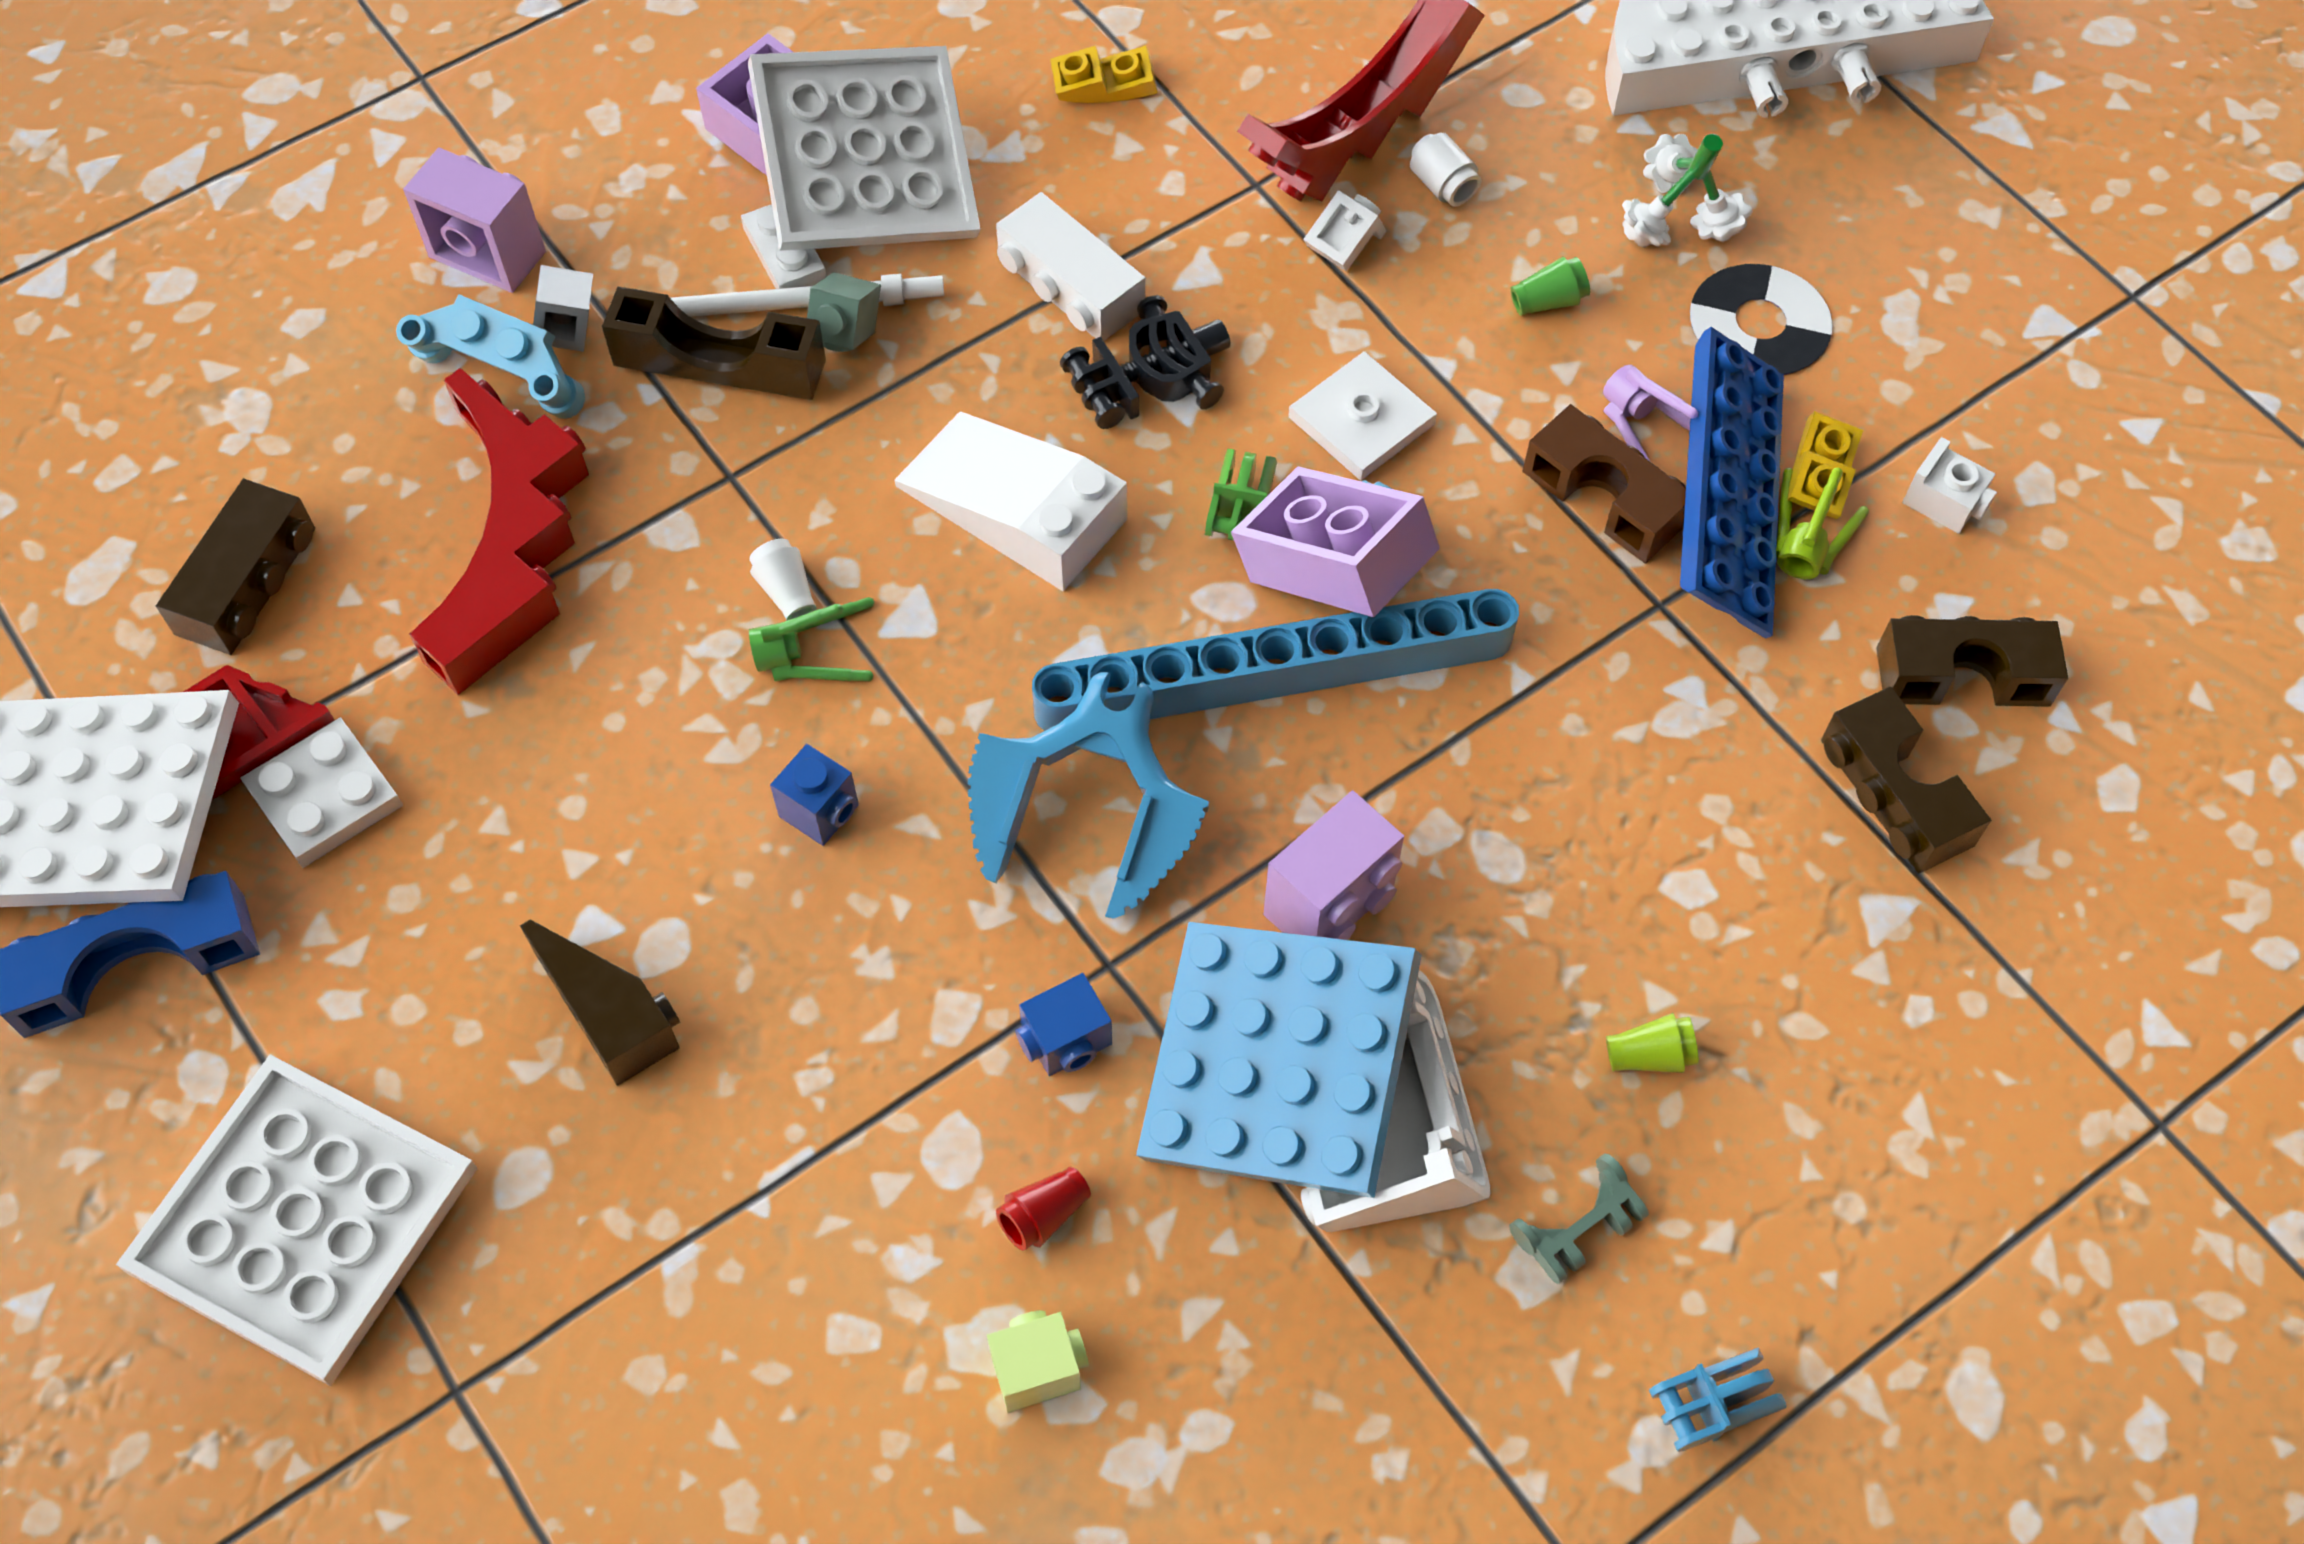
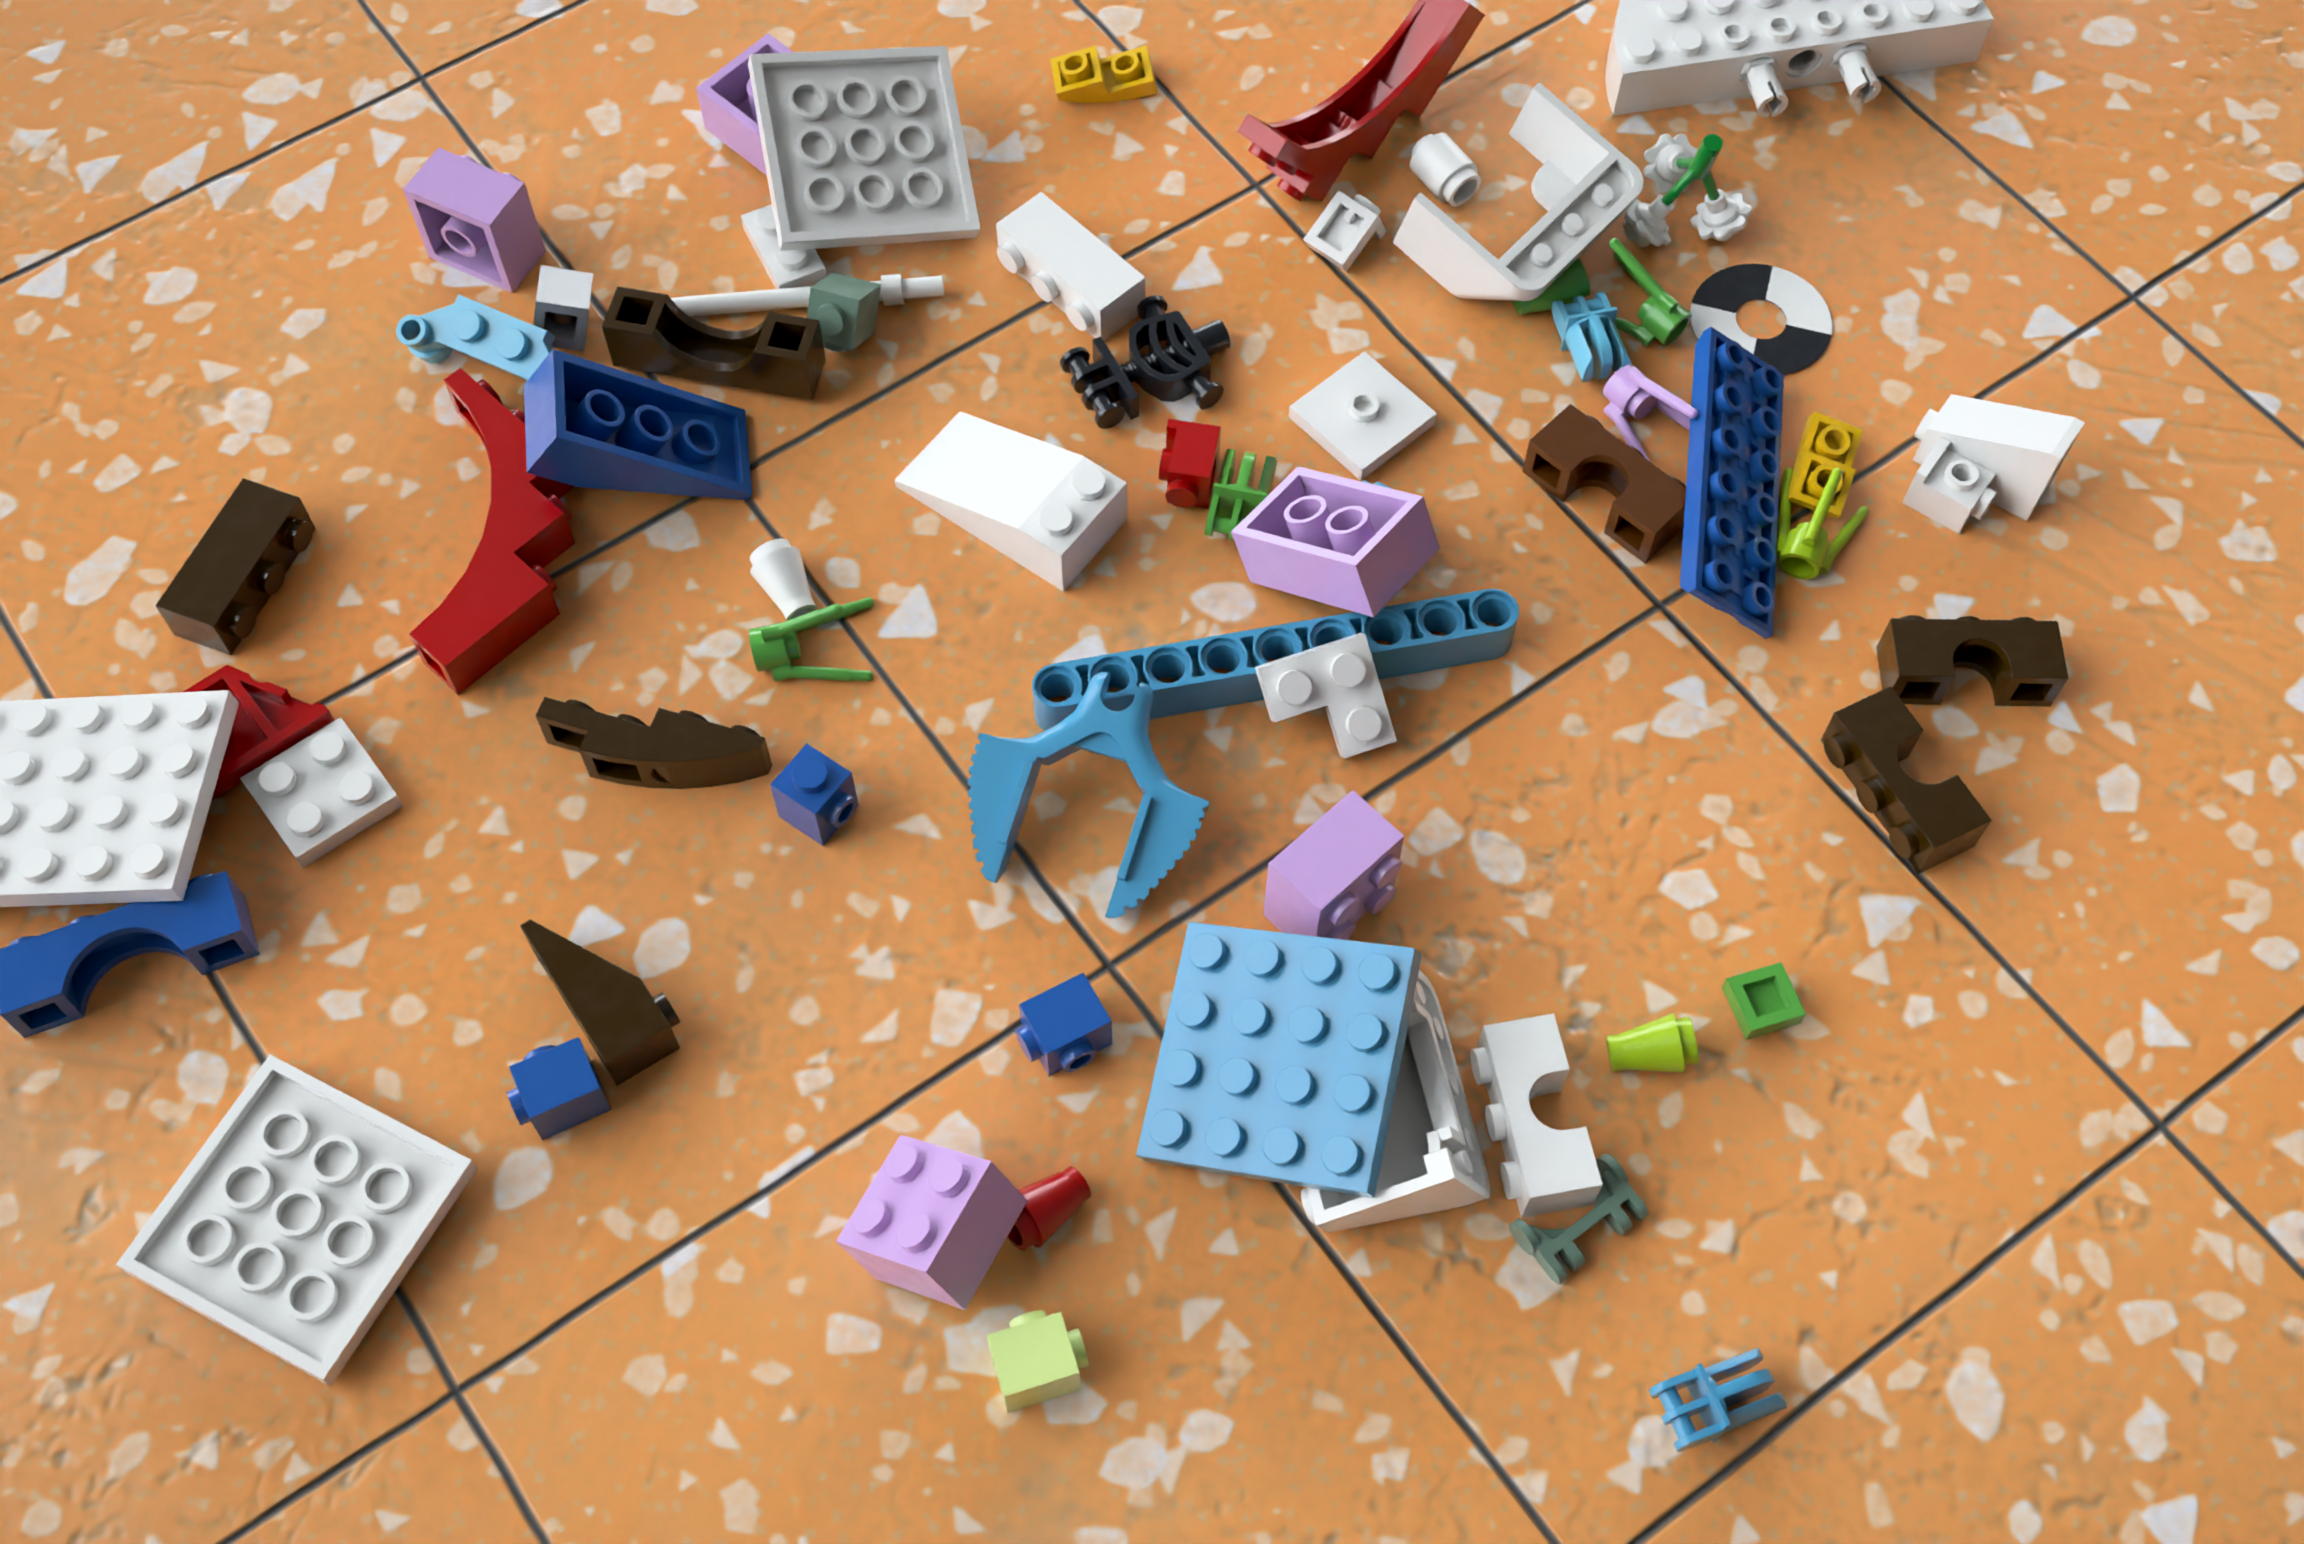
(556, 1088): none -> blue brick
(631, 433): none -> blue slope
(670, 753): none -> dark brown slope
(932, 1221): none -> lavender brick
(1190, 462): none -> red brick
(1336, 677): none -> white plate
(1543, 1165): none -> white arch
(1580, 185): none -> white windscreen
(1590, 336): none -> medium azure arm
(1660, 314): none -> bright green plant
(1763, 1000): none -> bright green plate
(2011, 441): none -> white slope

